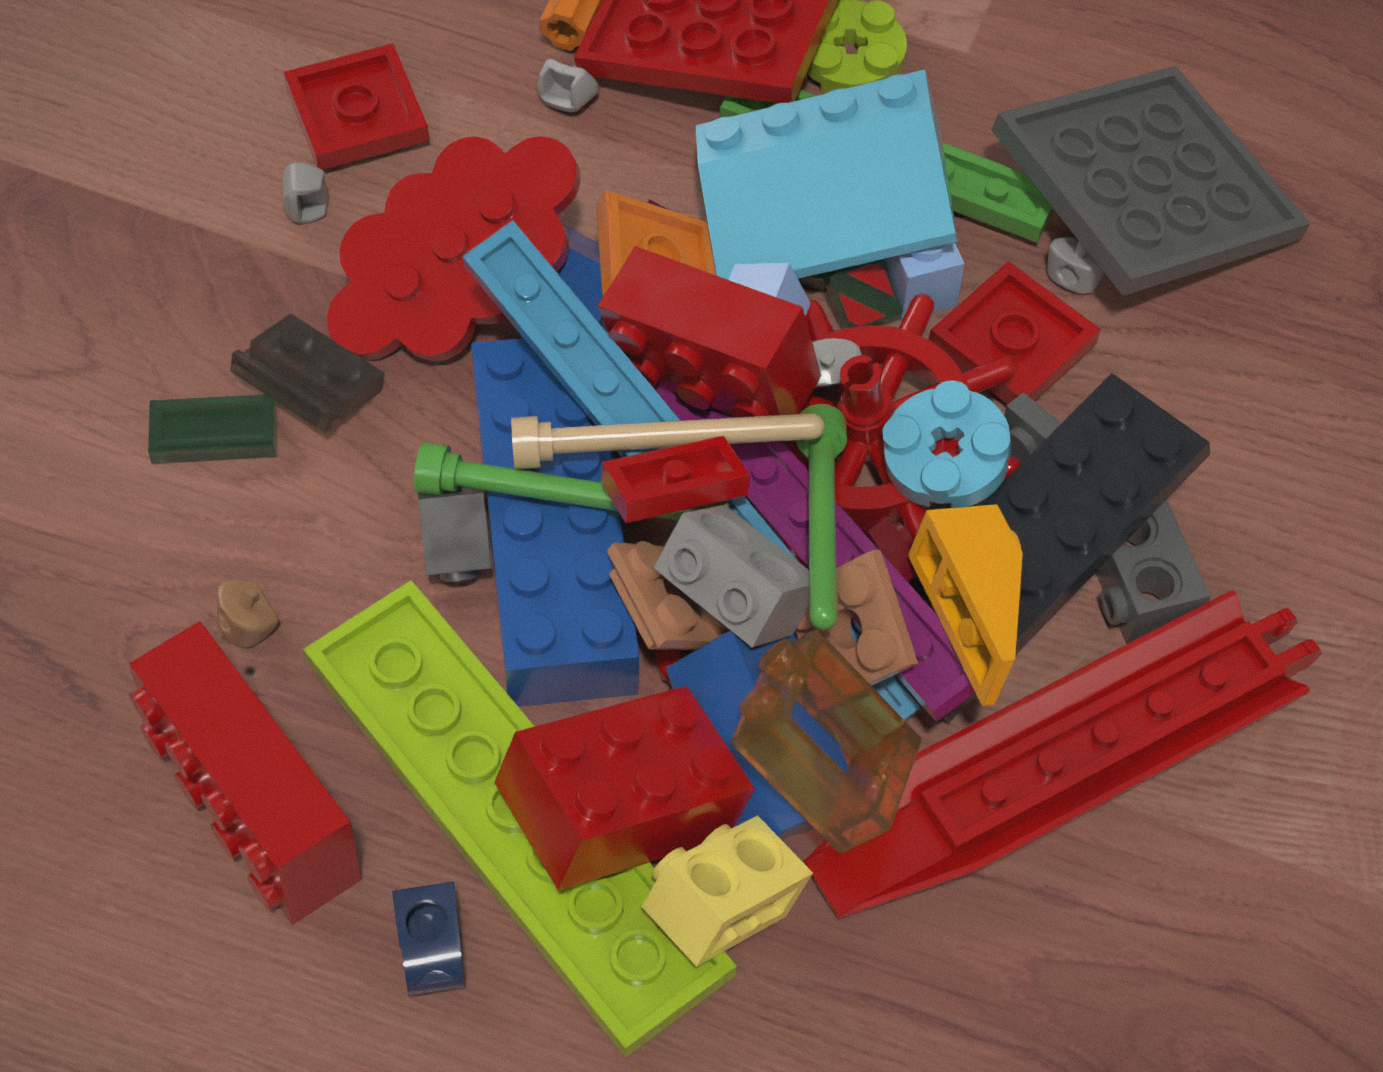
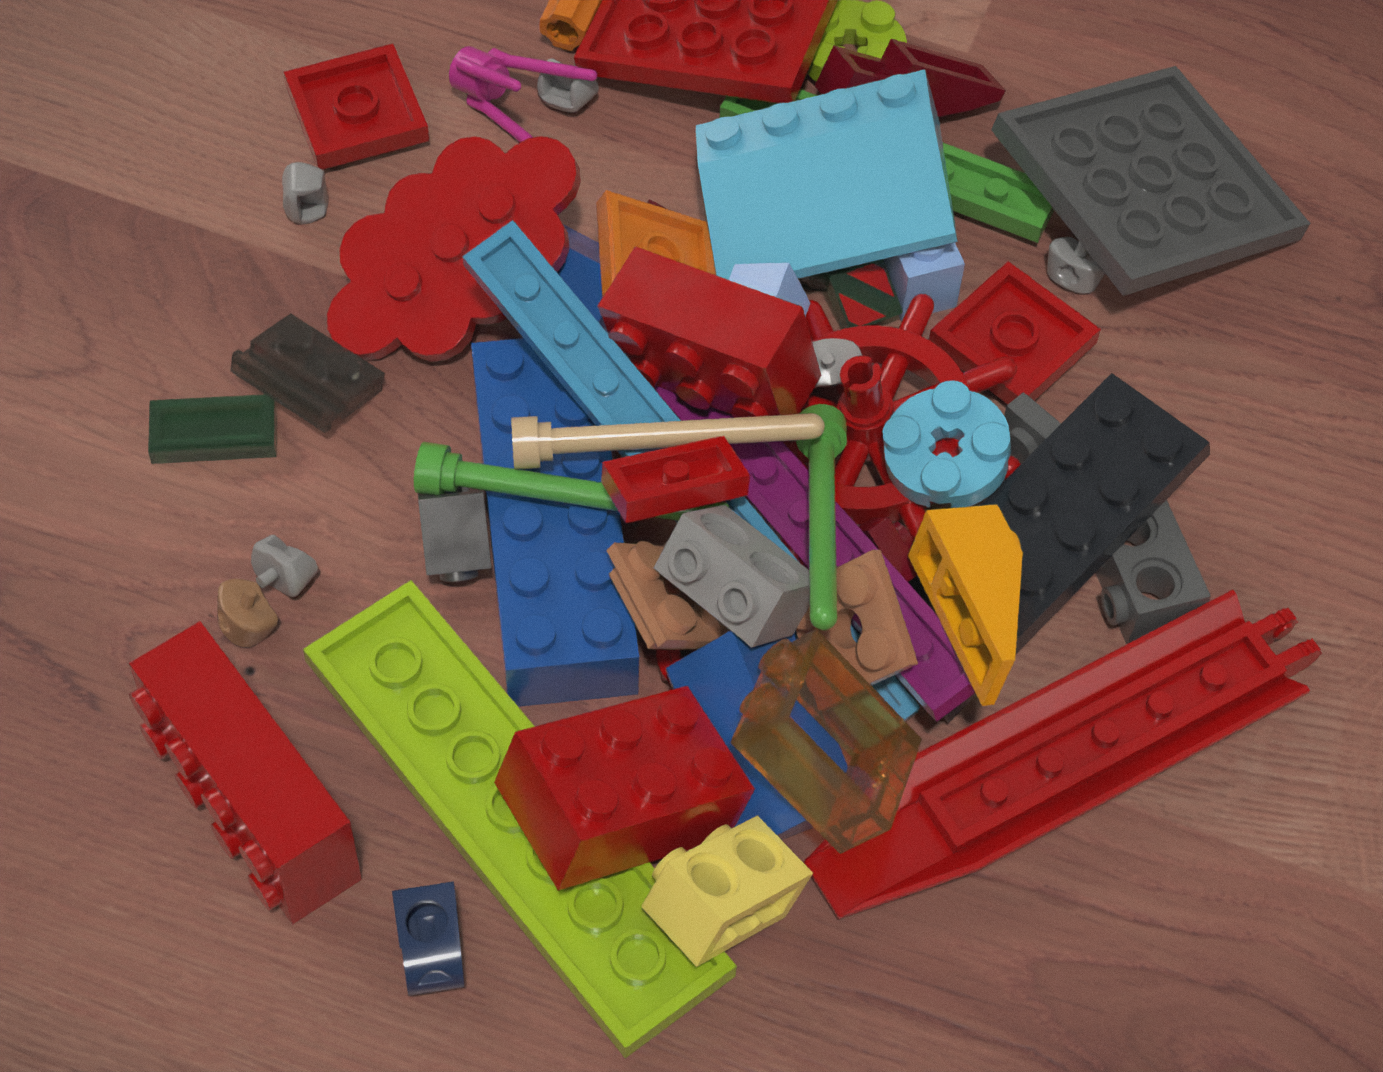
(282, 566): none -> light grey piece
(486, 77): none -> dark pink plant
(954, 82): none -> dark red slope

